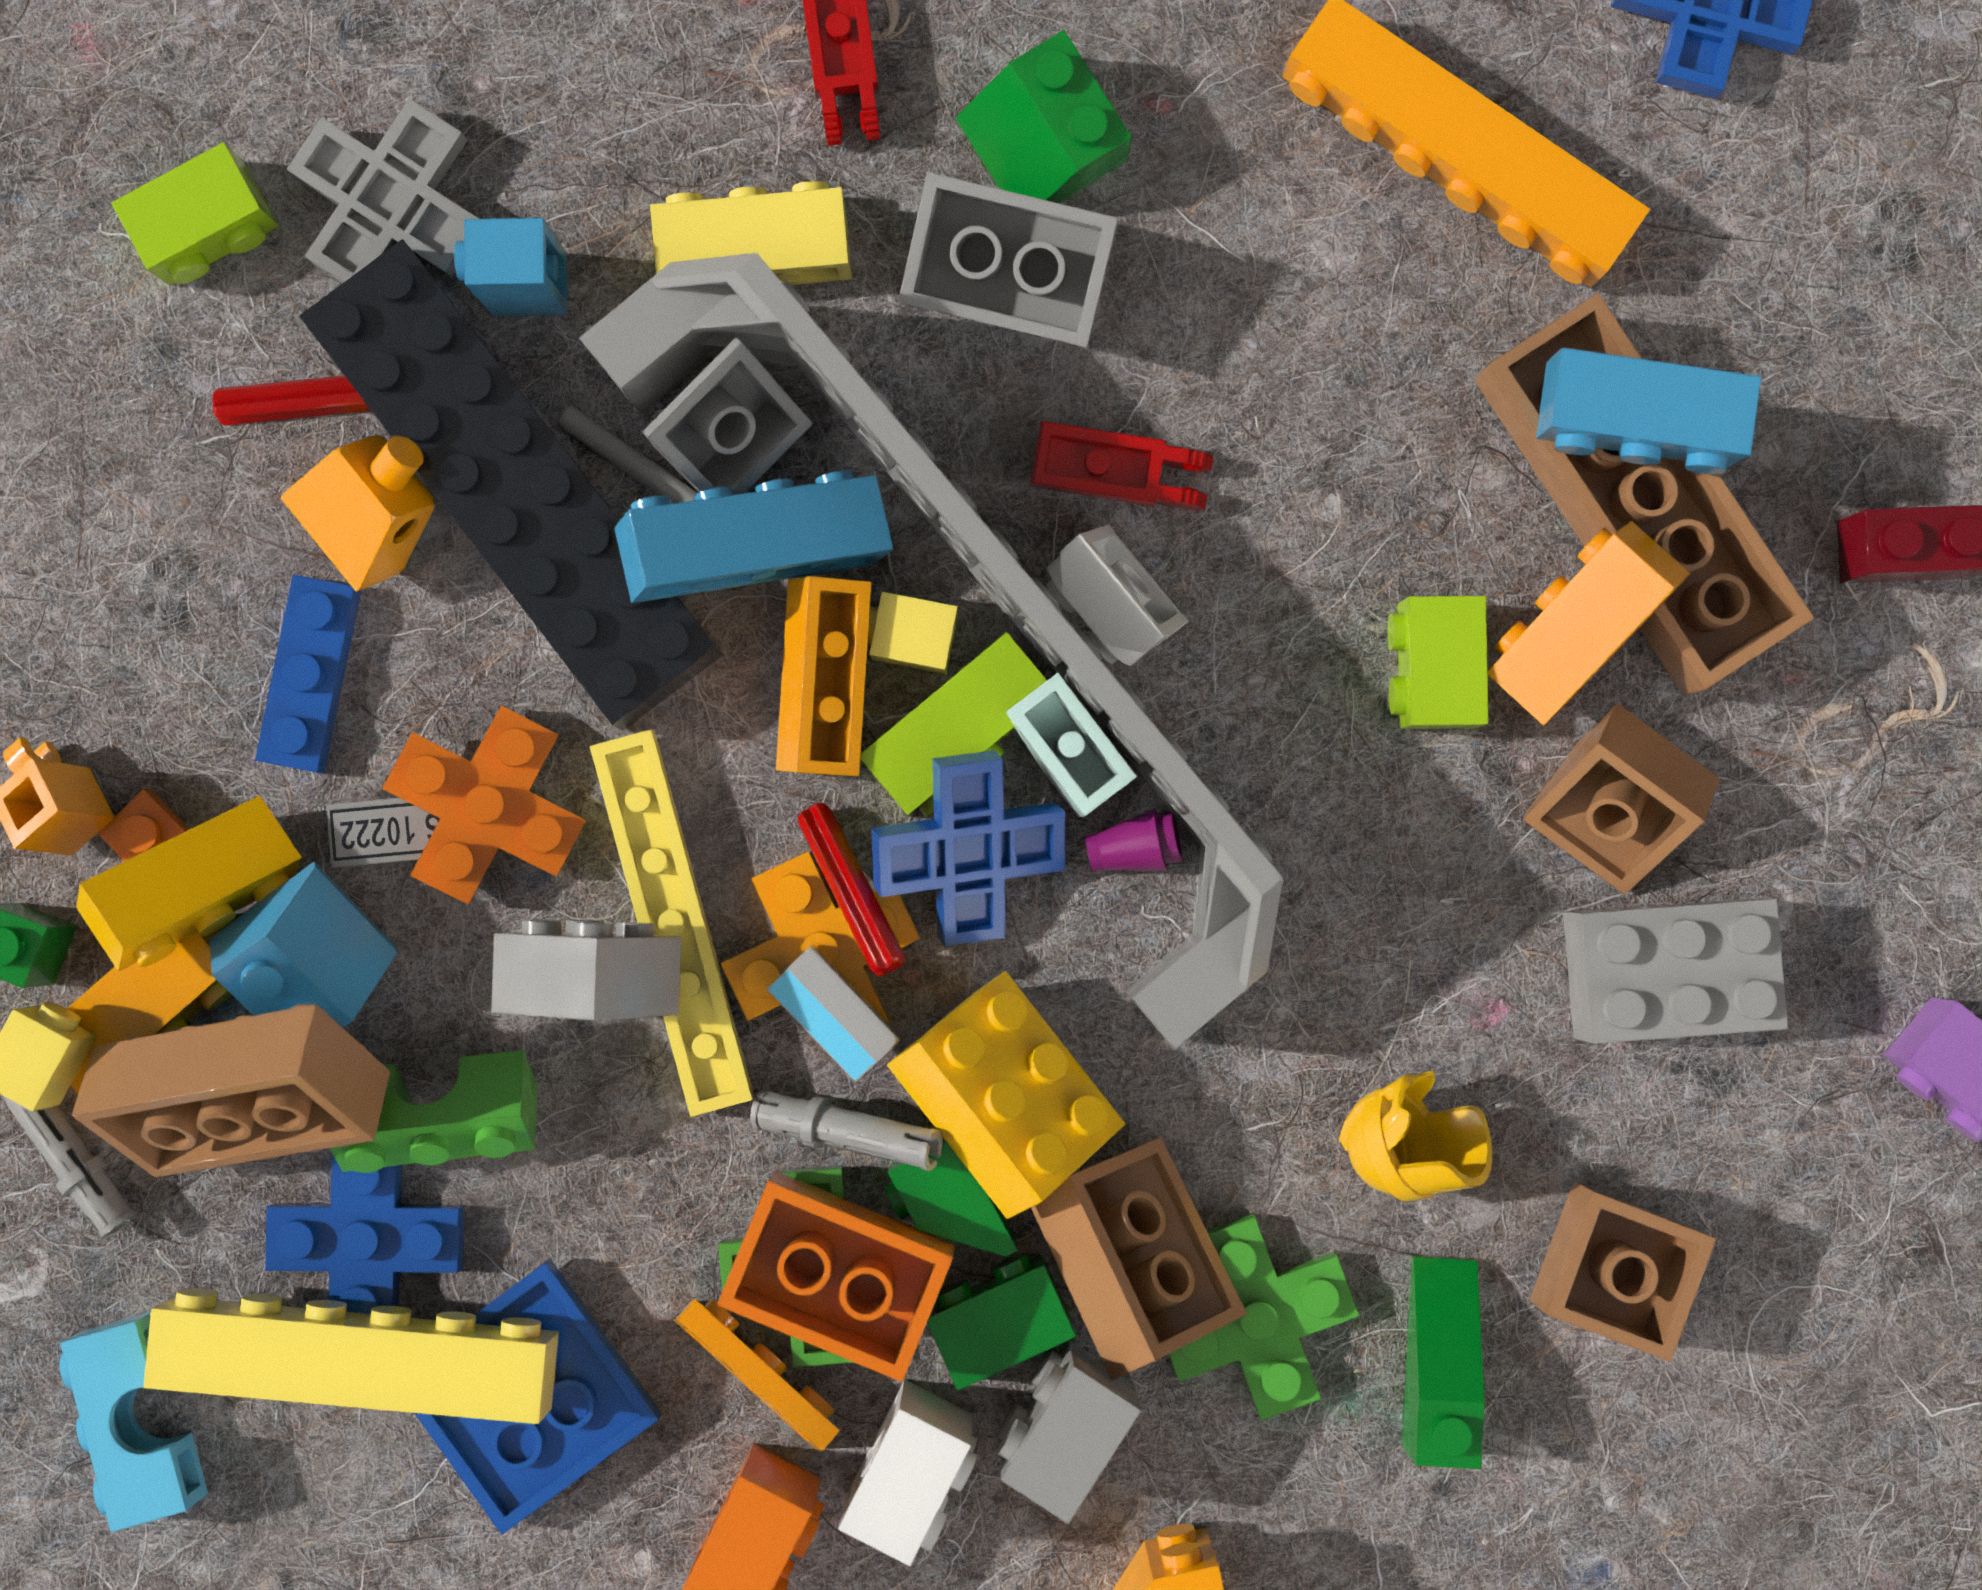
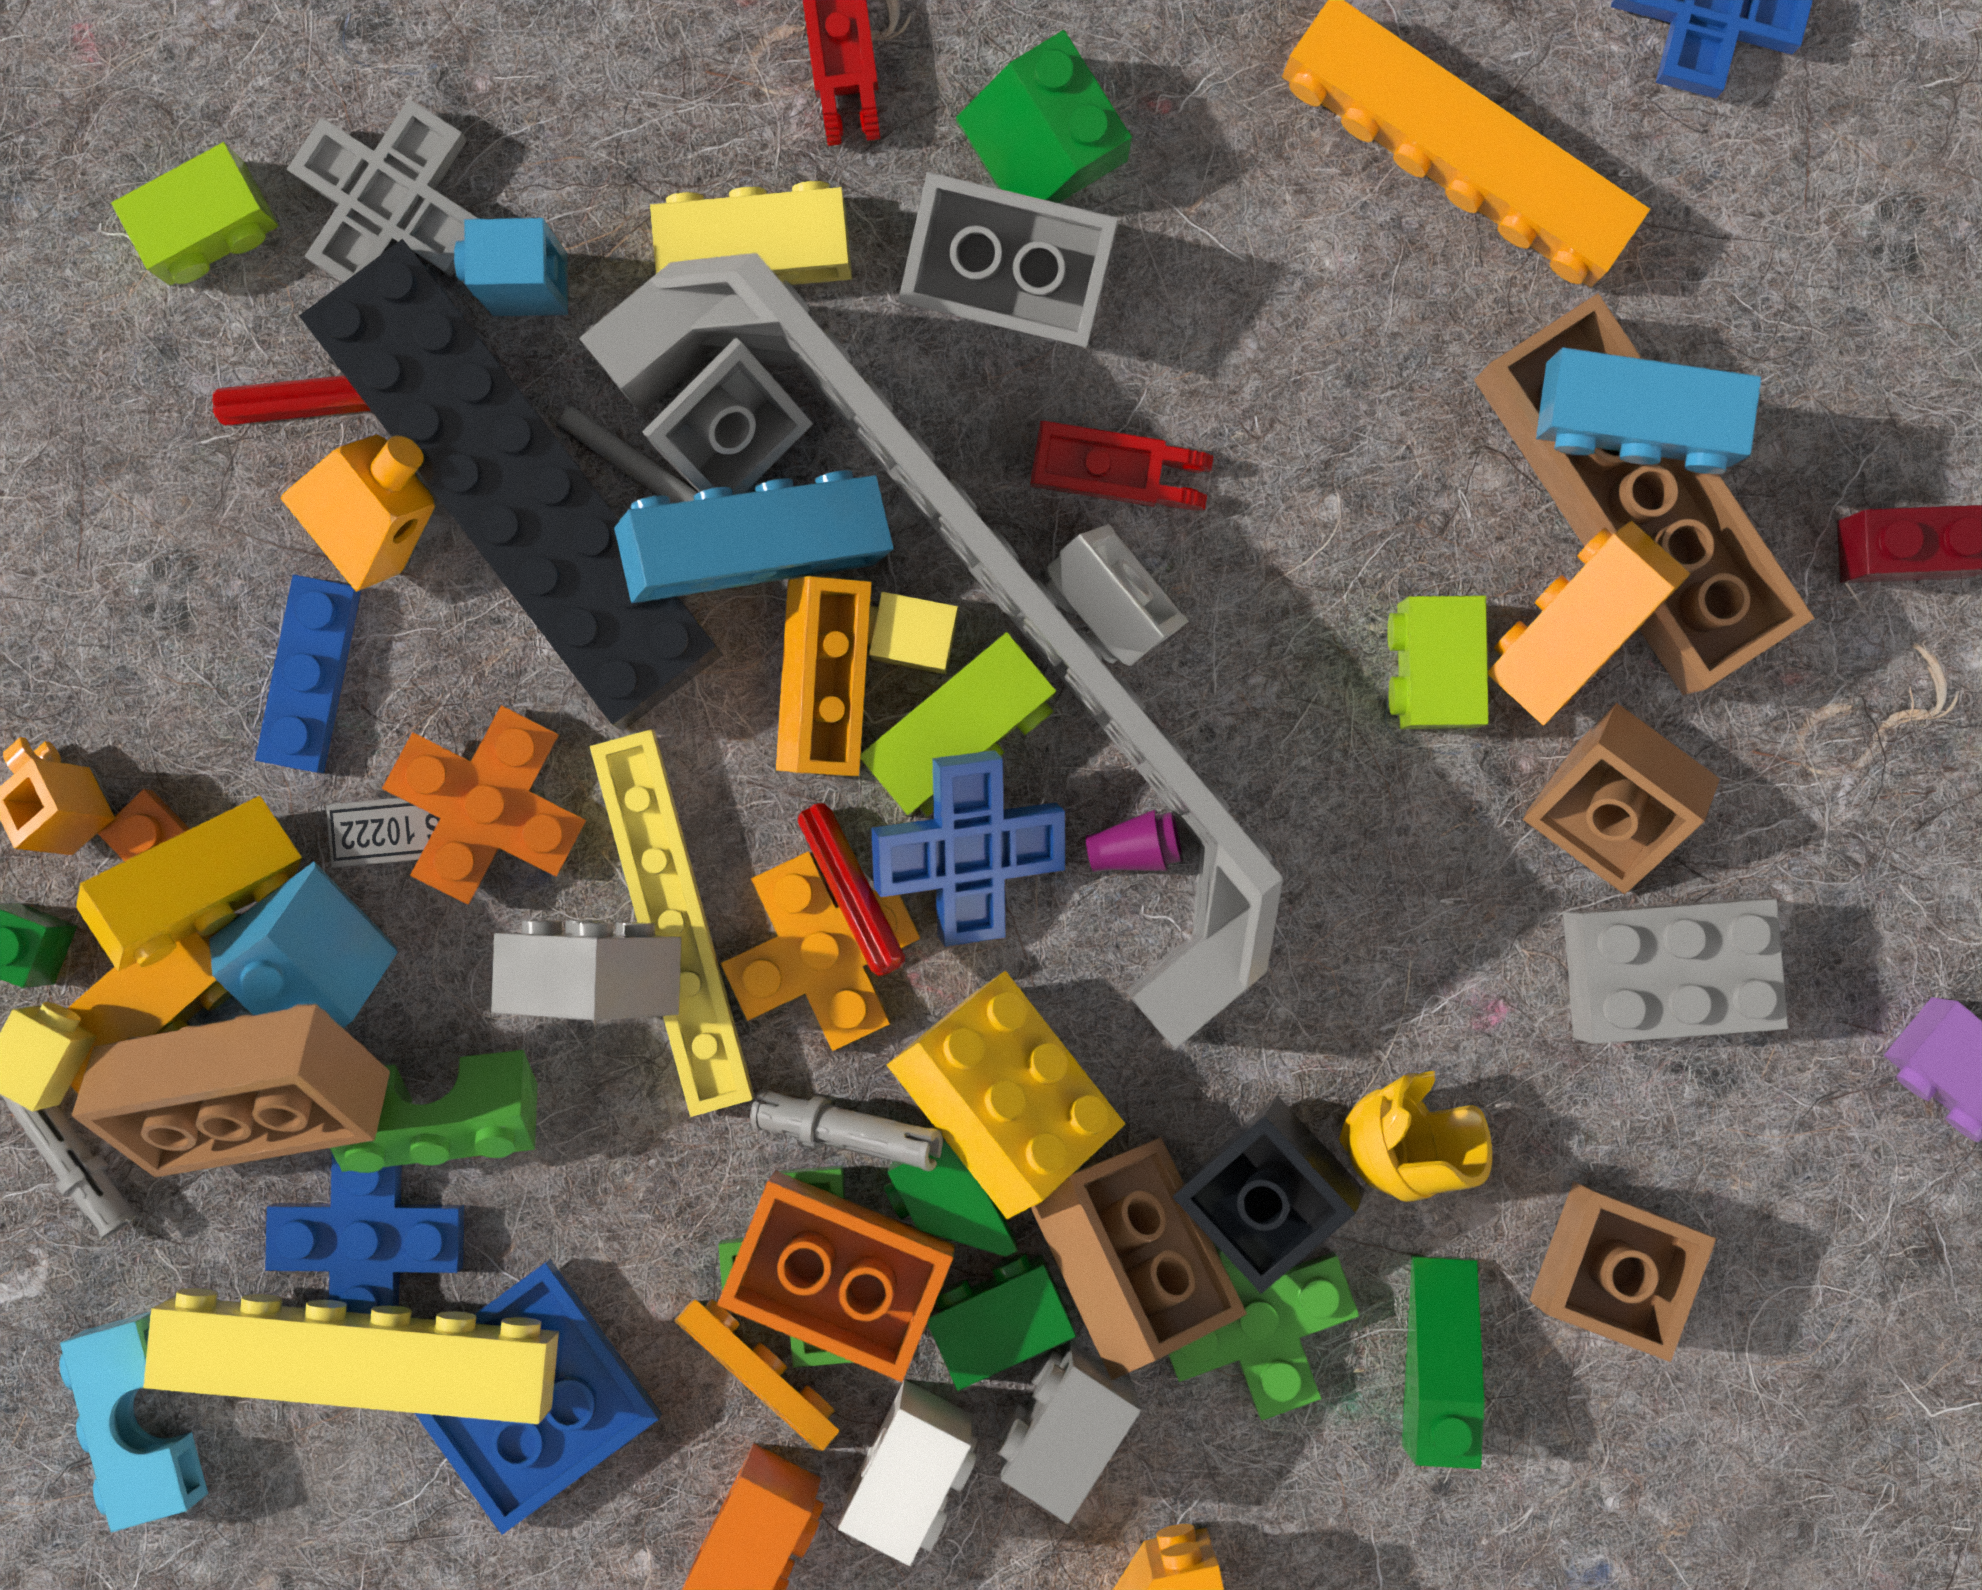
(834, 1013): slope -> none
(1069, 746): light aqua slope -> none
(1270, 1195): none -> black slope

